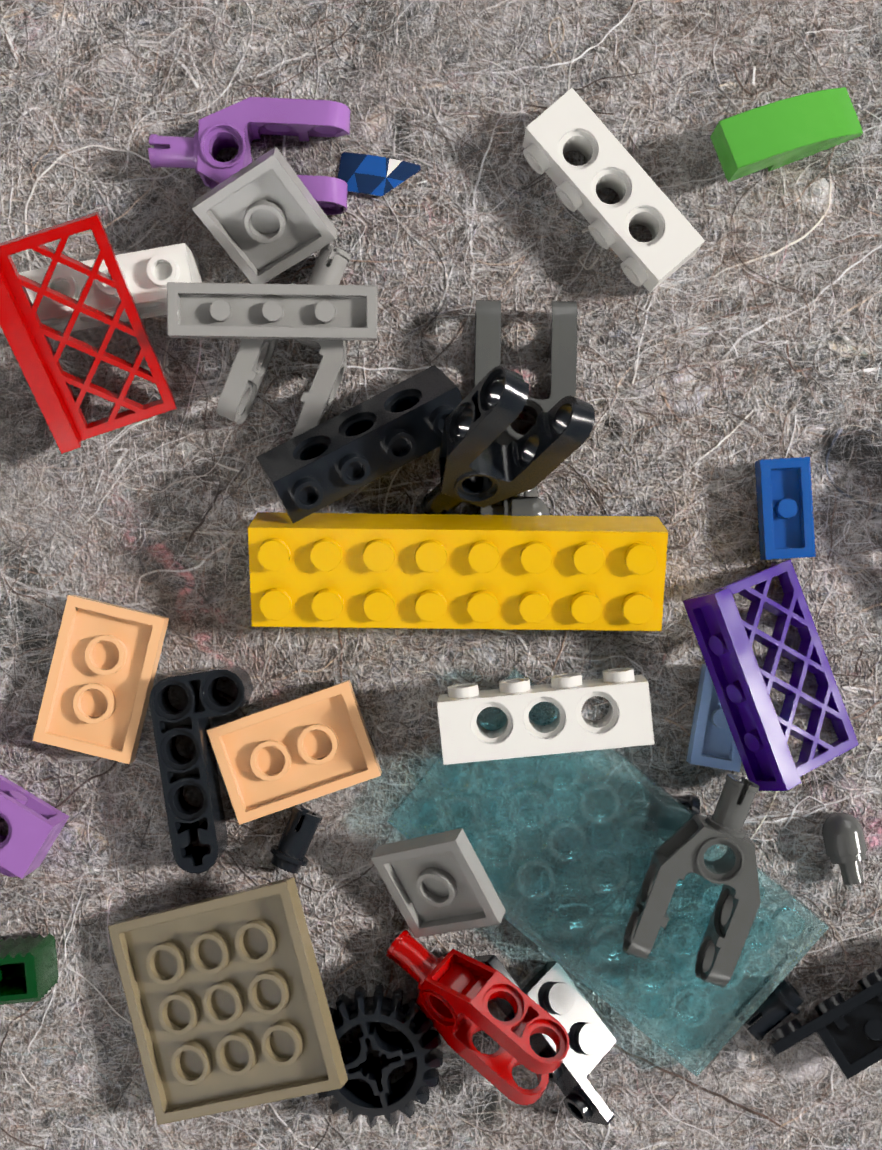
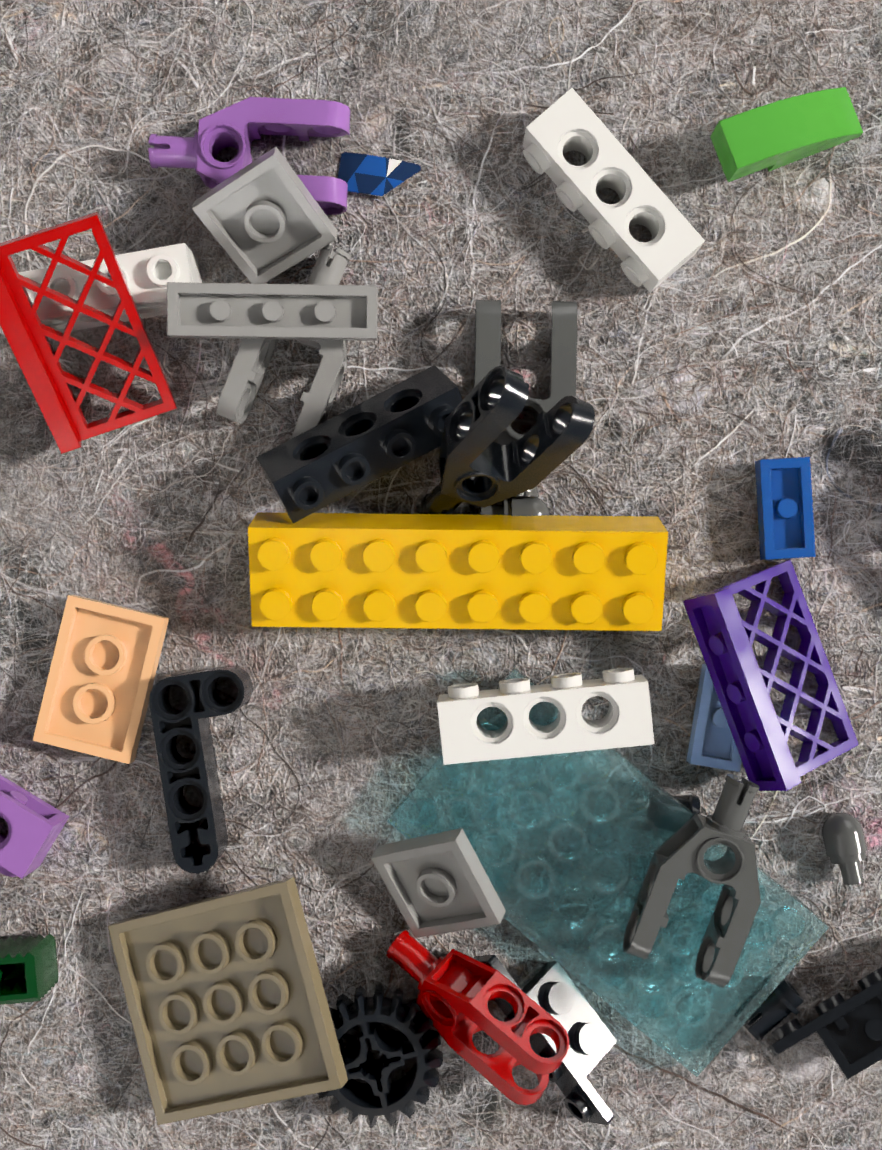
(294, 752): light nougat plate -> none
(295, 840): black pin -> none

